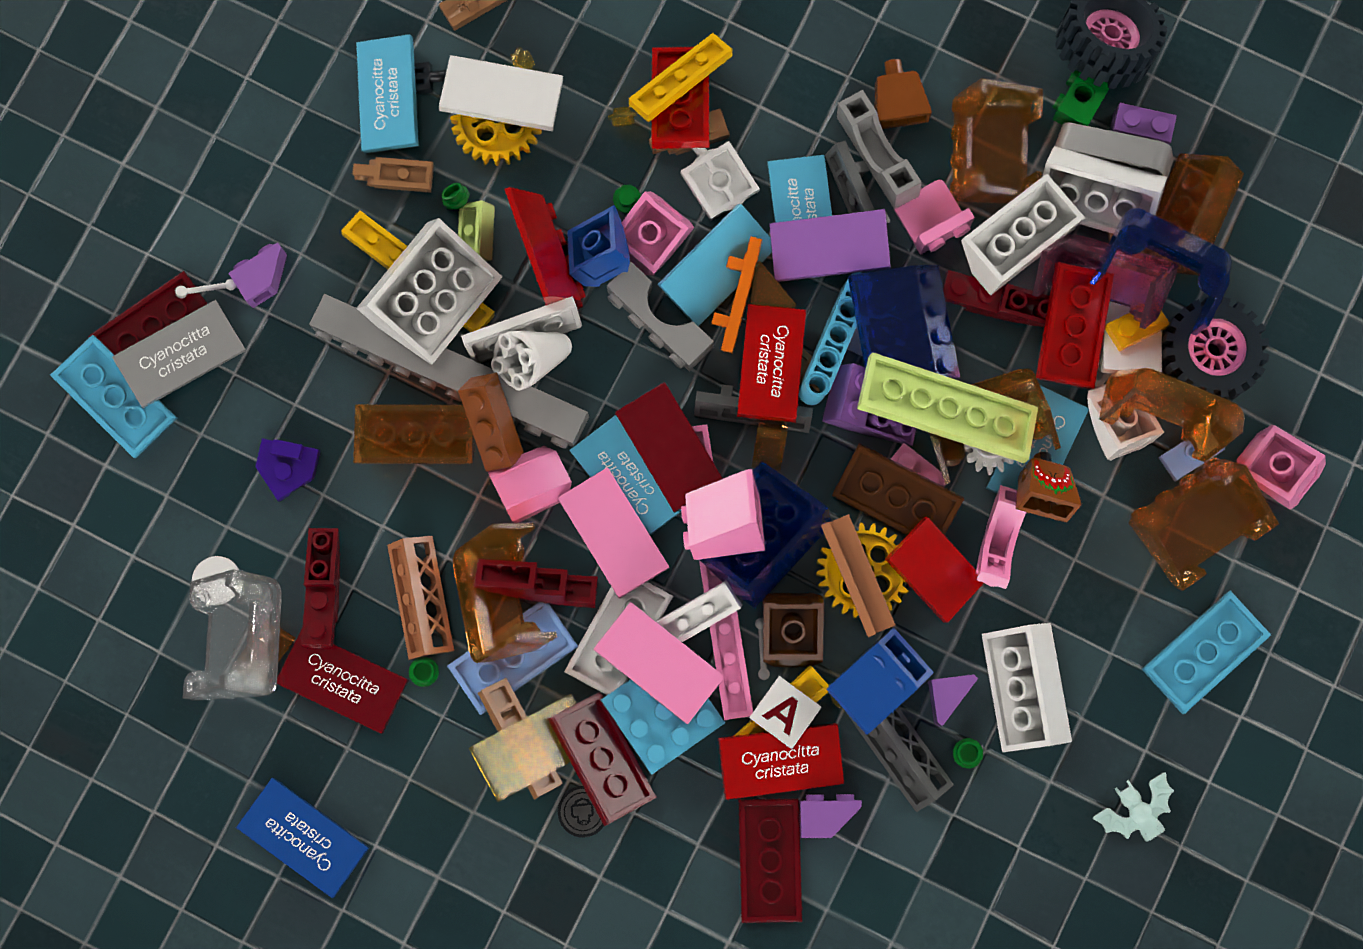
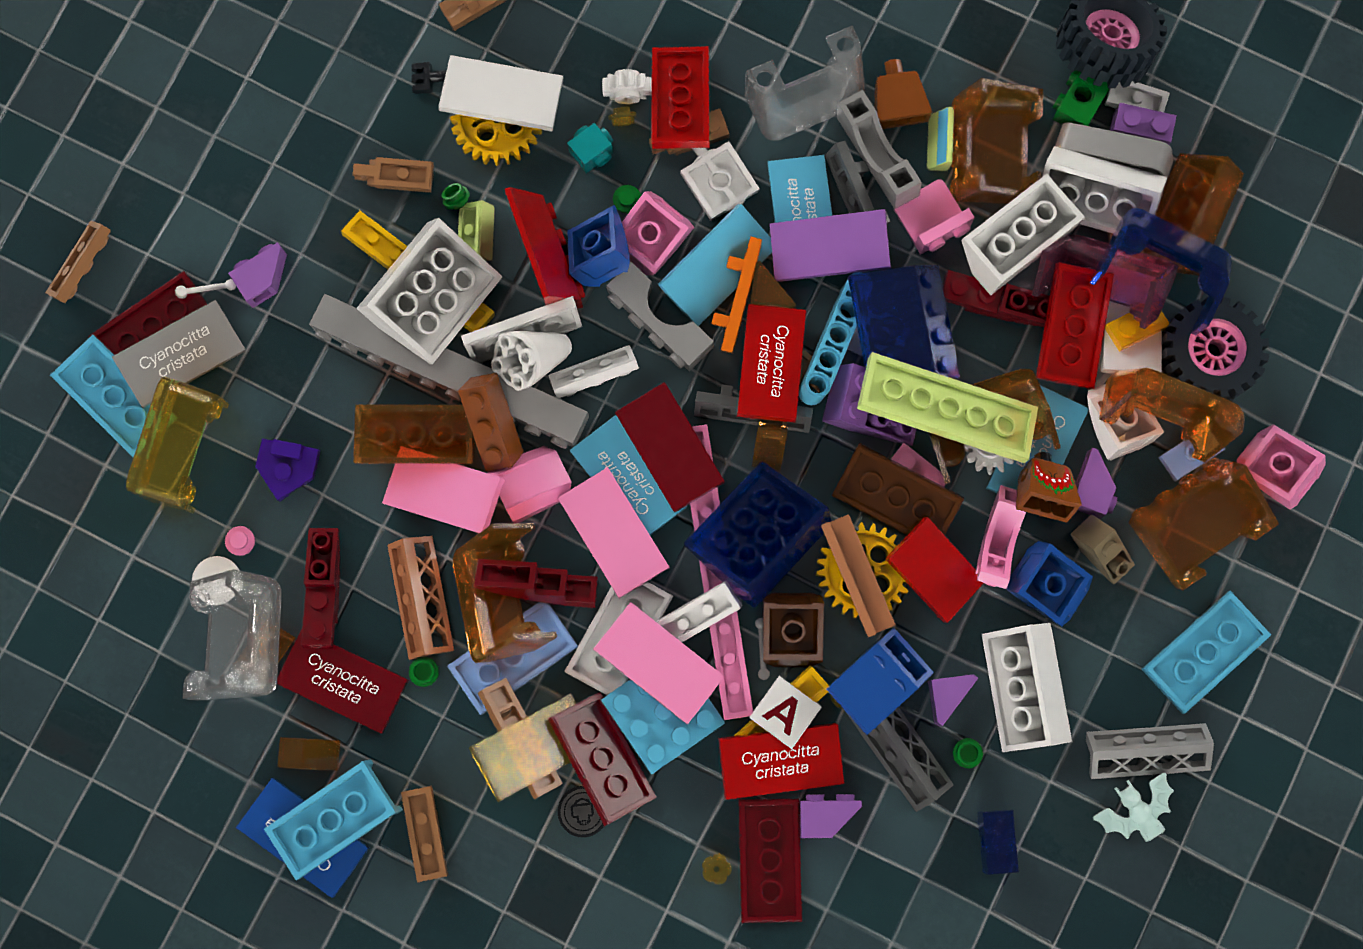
(78, 262): none -> medium nougat plate
(171, 443): none -> clear yellow windscreen
(240, 540): none -> bright pink plate
(308, 754): none -> clear orange slope
(331, 819): none -> medium azure plate
(387, 94): medium azure tile -> none
(424, 834): none -> medium nougat plate
(445, 493): none -> bright pink tile
(522, 59): clear yellow plate -> none
(591, 147): none -> teal brick
(593, 372): none -> white plate
(627, 86): none -> white gear
(680, 77): yellow plate -> none
(709, 873): none -> clear yellow plate
(724, 518): bright pink slope -> none
(811, 99): none -> clear windscreen
(940, 140): none -> yellowish green slope
(998, 841): none -> clear blue brick
(1049, 582): none -> blue slope
(1095, 486): none -> medium lavender slope
(1103, 548): none -> dark tan slope
(1138, 95): none -> white plate
(1151, 745): none -> light grey fence

